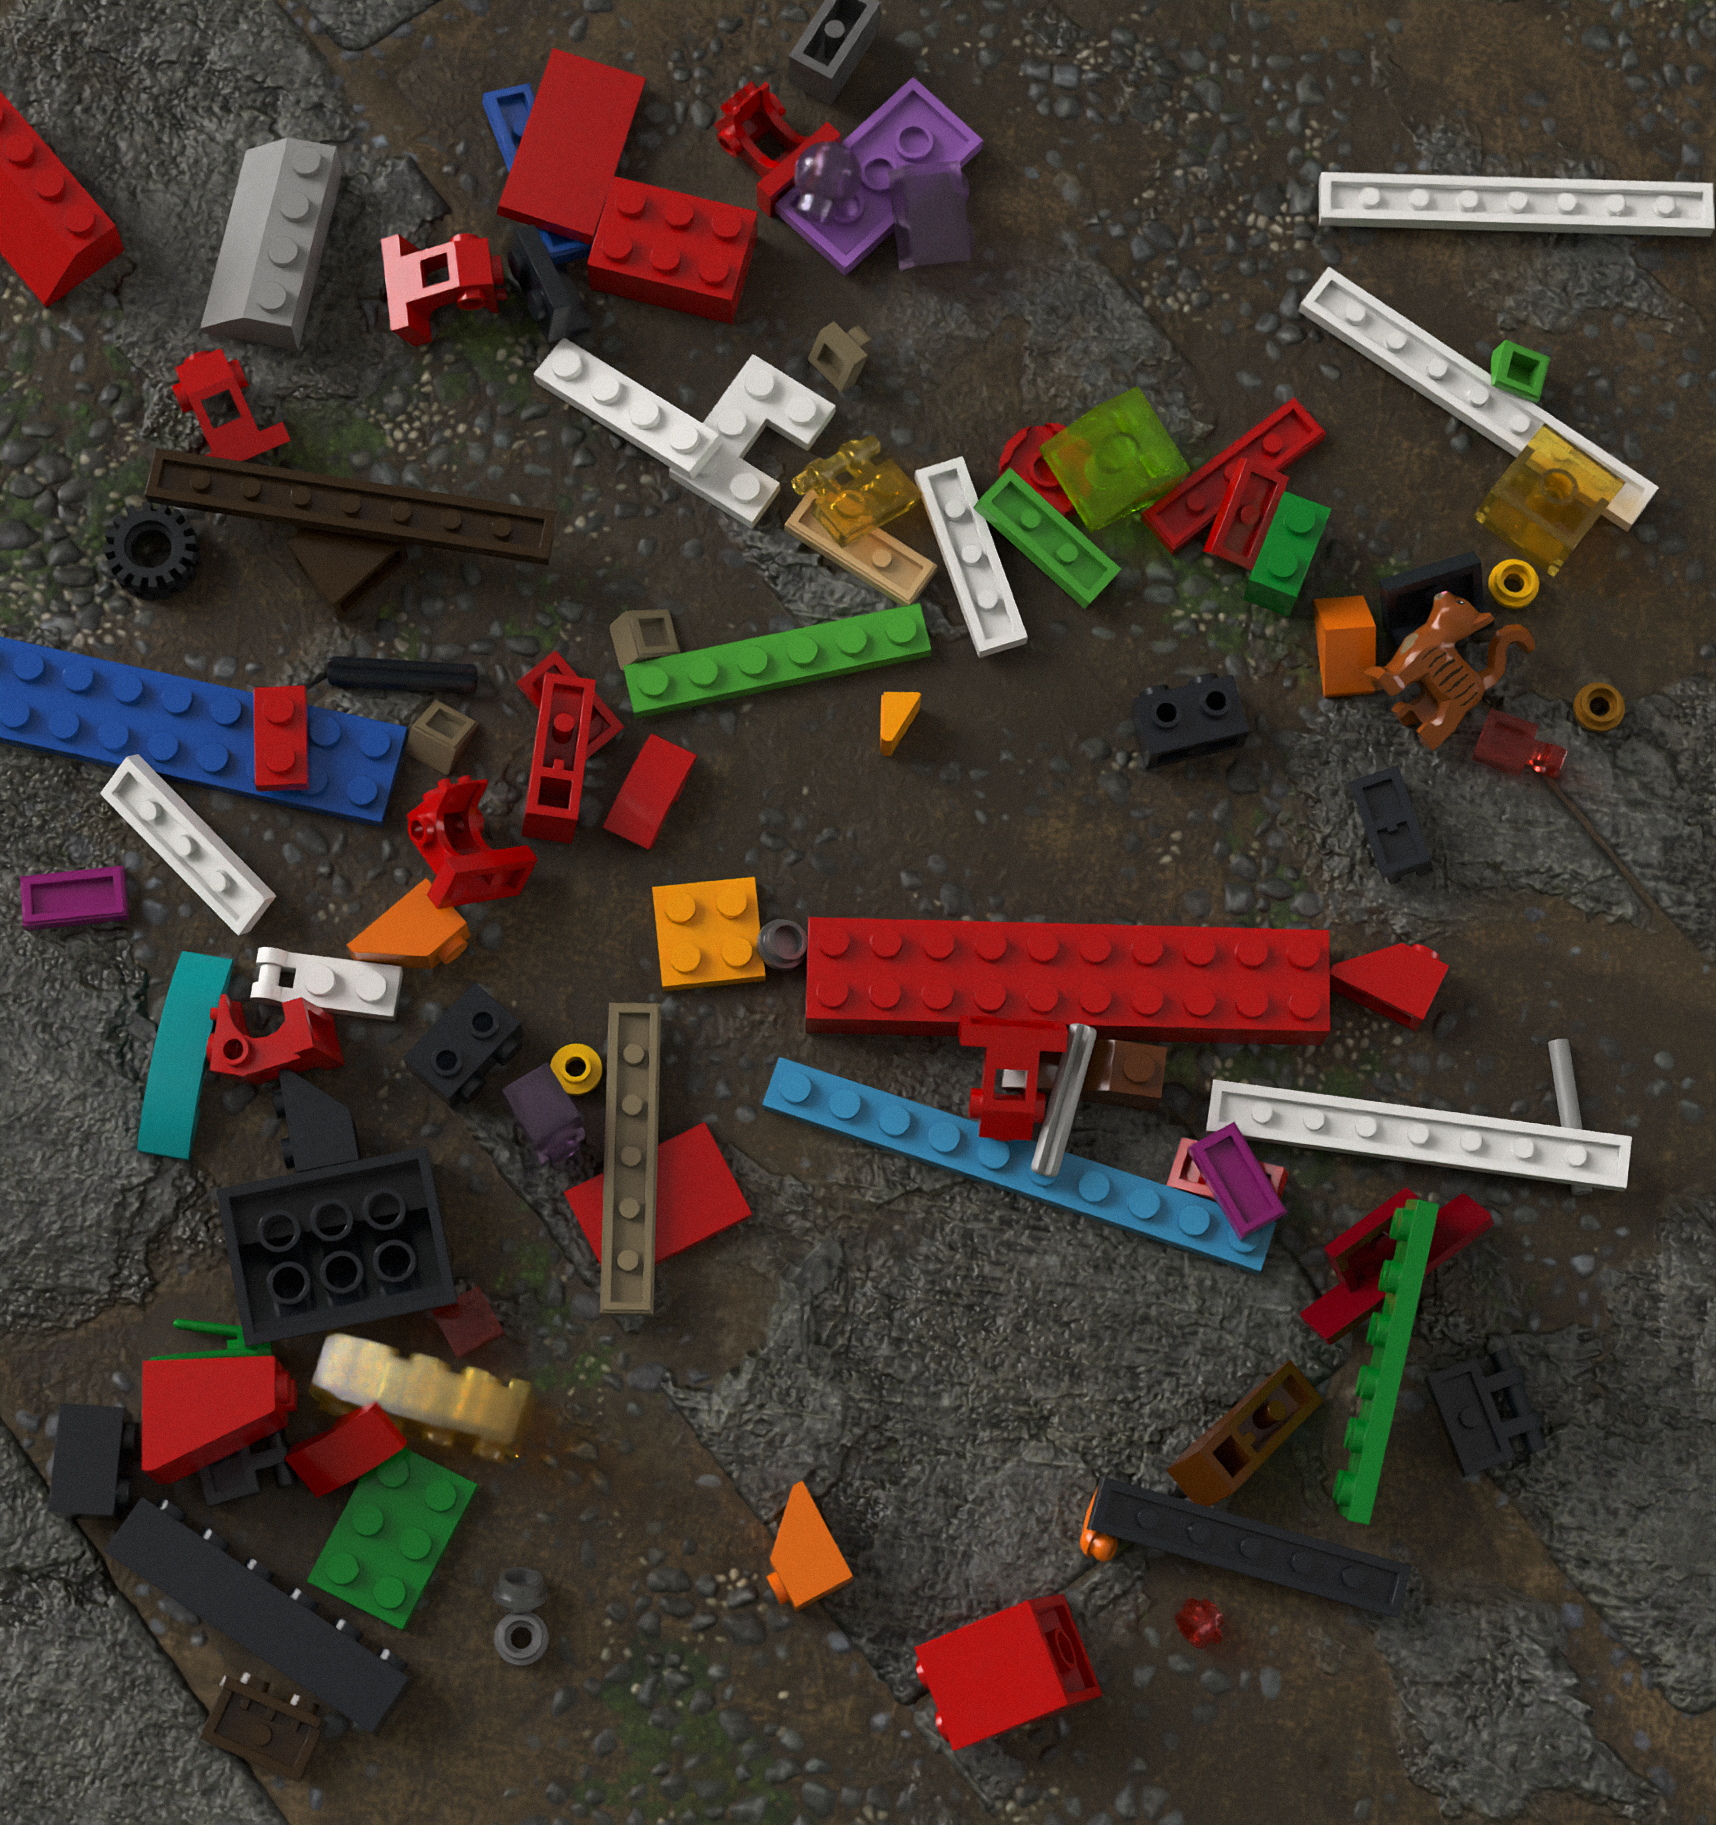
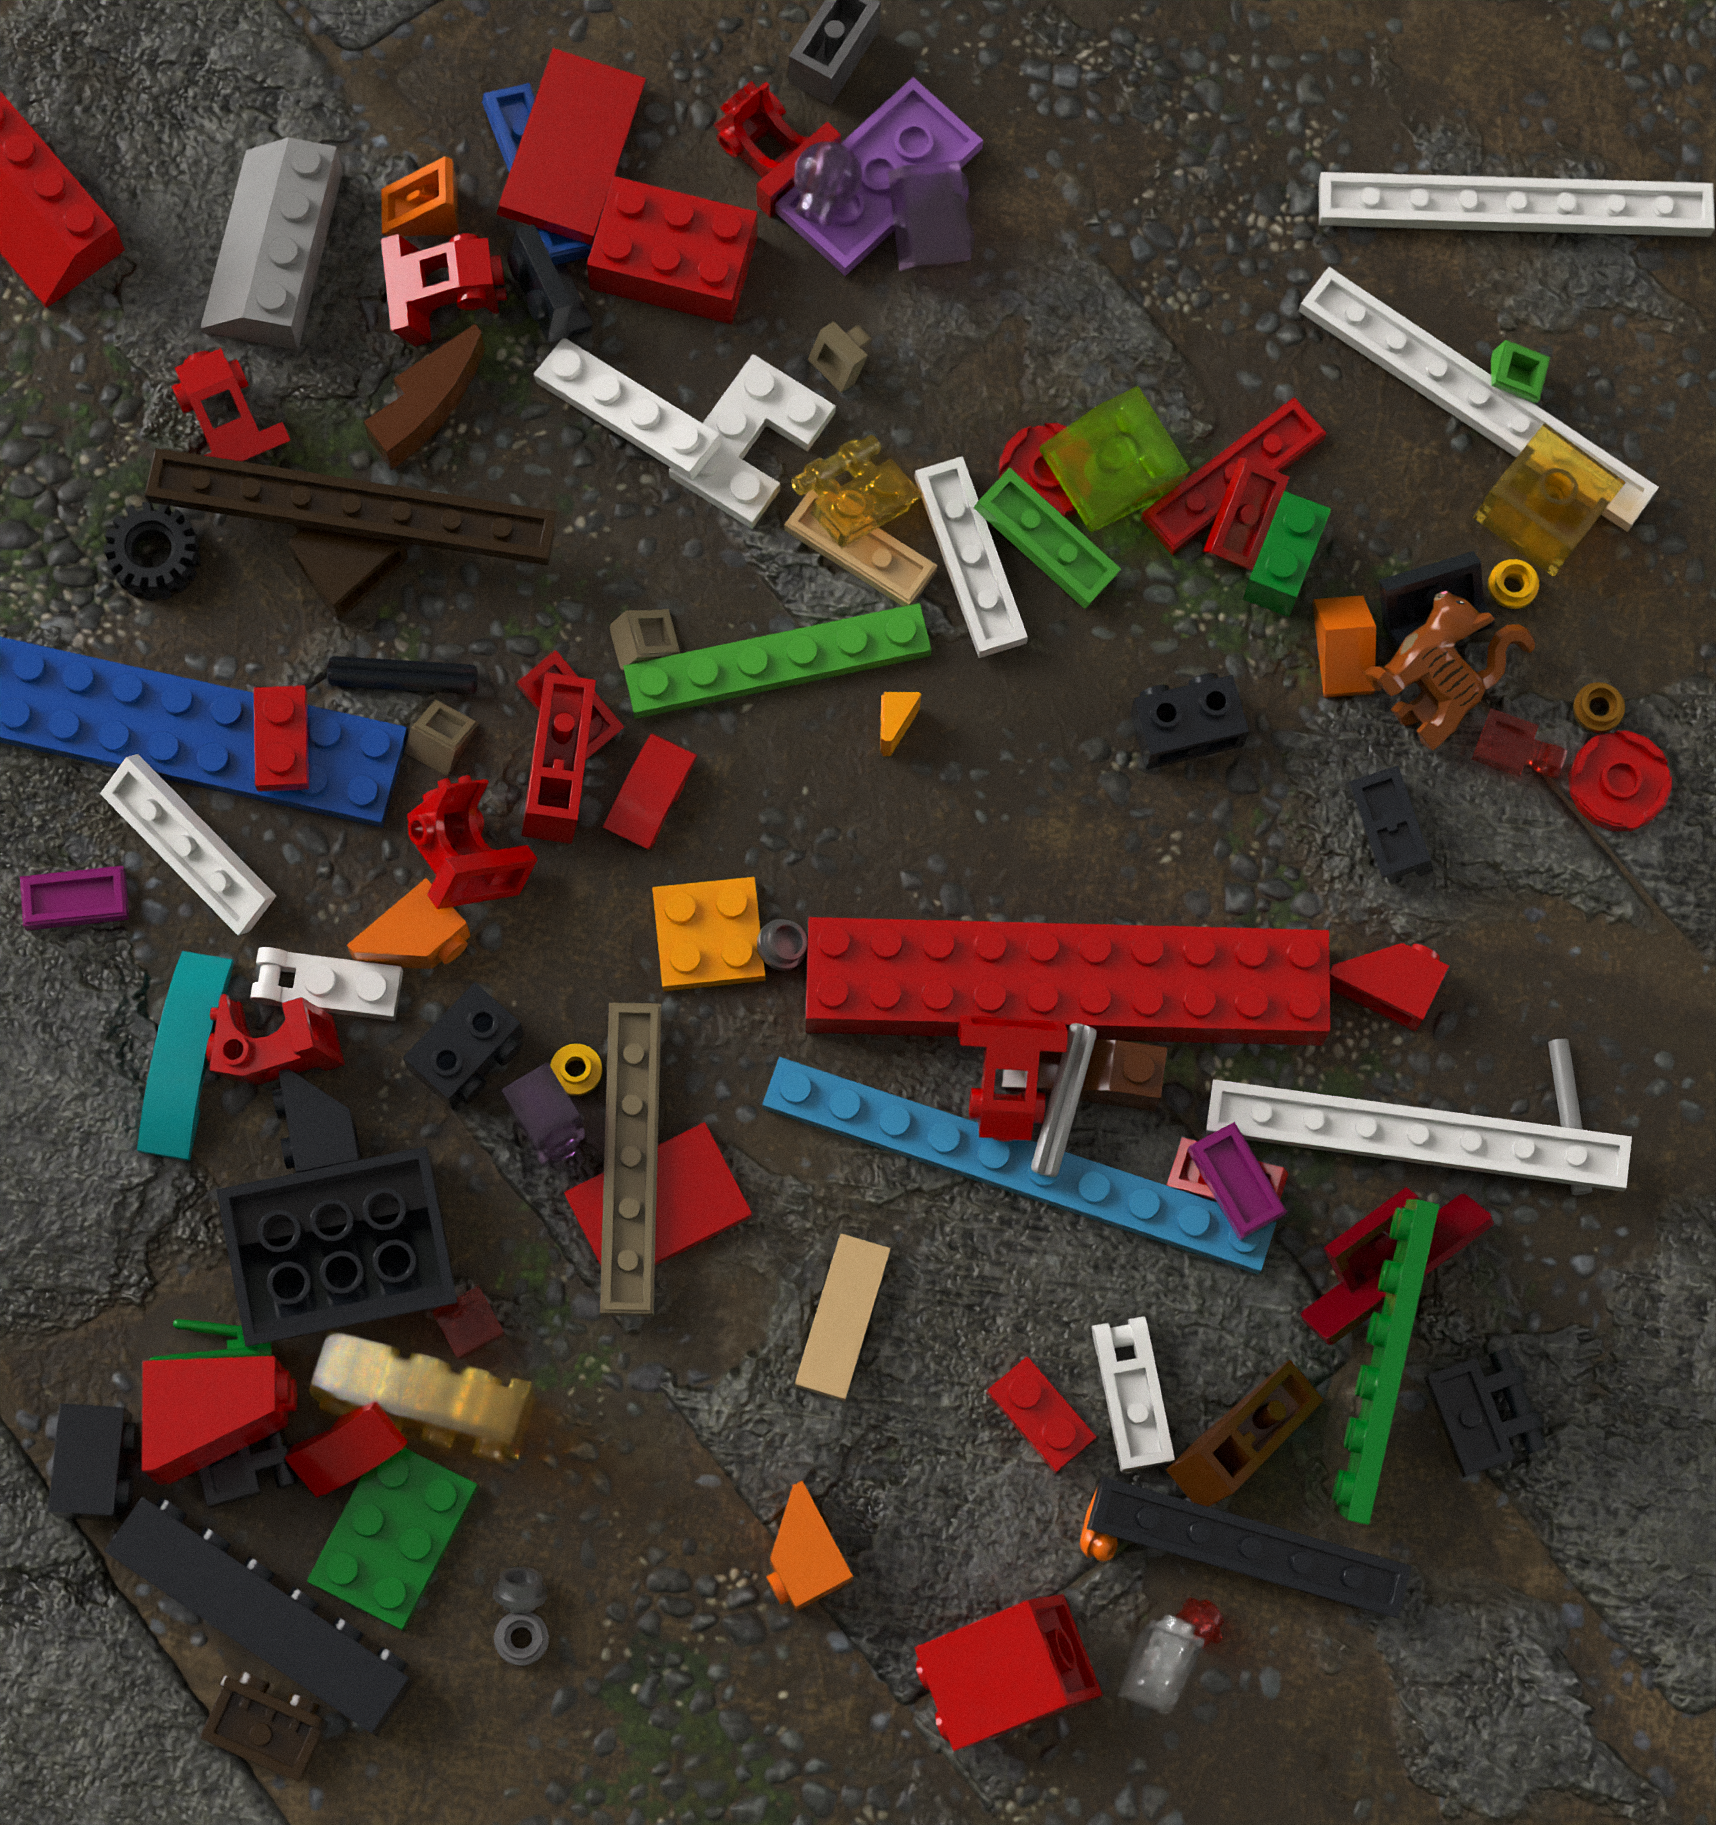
(422, 202): none -> orange slope
(425, 397): none -> reddish brown slope
(842, 1317): none -> tan tile
(1041, 1415): none -> red plate
(1133, 1396): none -> white plate
(1160, 1664): none -> clear slope
(1620, 781): none -> red tile

